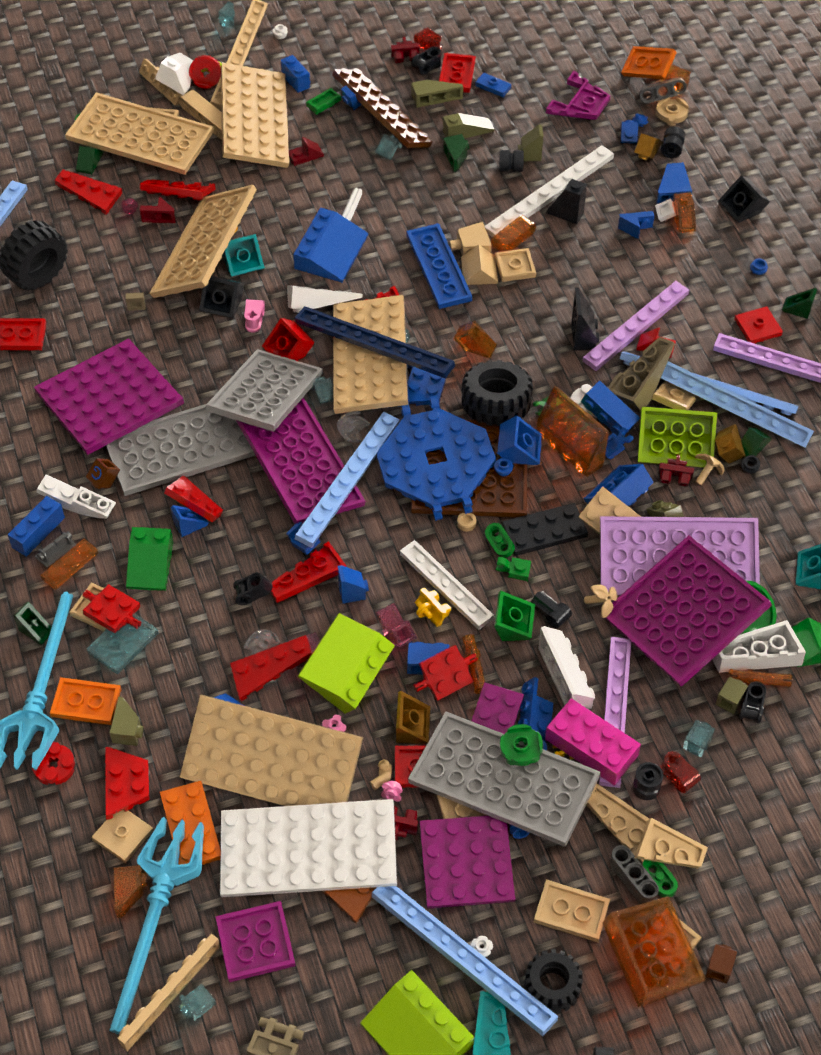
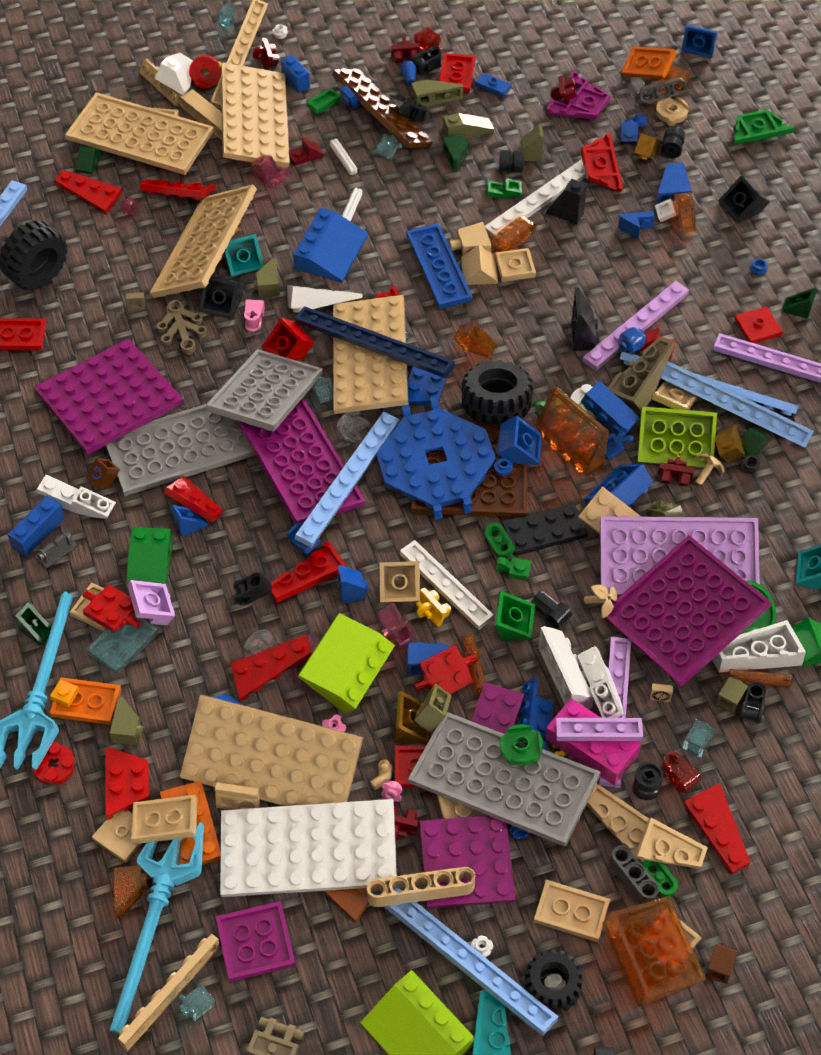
(64, 693): none -> light orange plate
(69, 564): clear orange plate -> none
(151, 602): none -> lavender plate
(158, 214): dark red slope -> none
(164, 819): none -> tan tile
(176, 310): none -> dark tan plant
(236, 797): none -> tan plate
(266, 54): none -> dark red hips
(267, 280): none -> olive slope
(268, 172): none -> clear pink brick
(343, 156): none -> white axle
(399, 581): none -> tan slope
(408, 71): none -> blue cone
(412, 110): none -> black hinge
(428, 879): none -> tan beam
(433, 708): none -> olive slope
(466, 522): tan tile -> none
(508, 189): none -> green slope
(554, 982): none -> white plate
(565, 89): none -> dark red hips
(599, 729): none -> lavender plate
(601, 163): none -> red wing
(601, 683): none -> white slope
(632, 340): none -> blue head
(661, 692): none -> tan tile
(699, 41): none -> blue slope
(718, 826): none -> red wing
(759, 126): none -> green wing

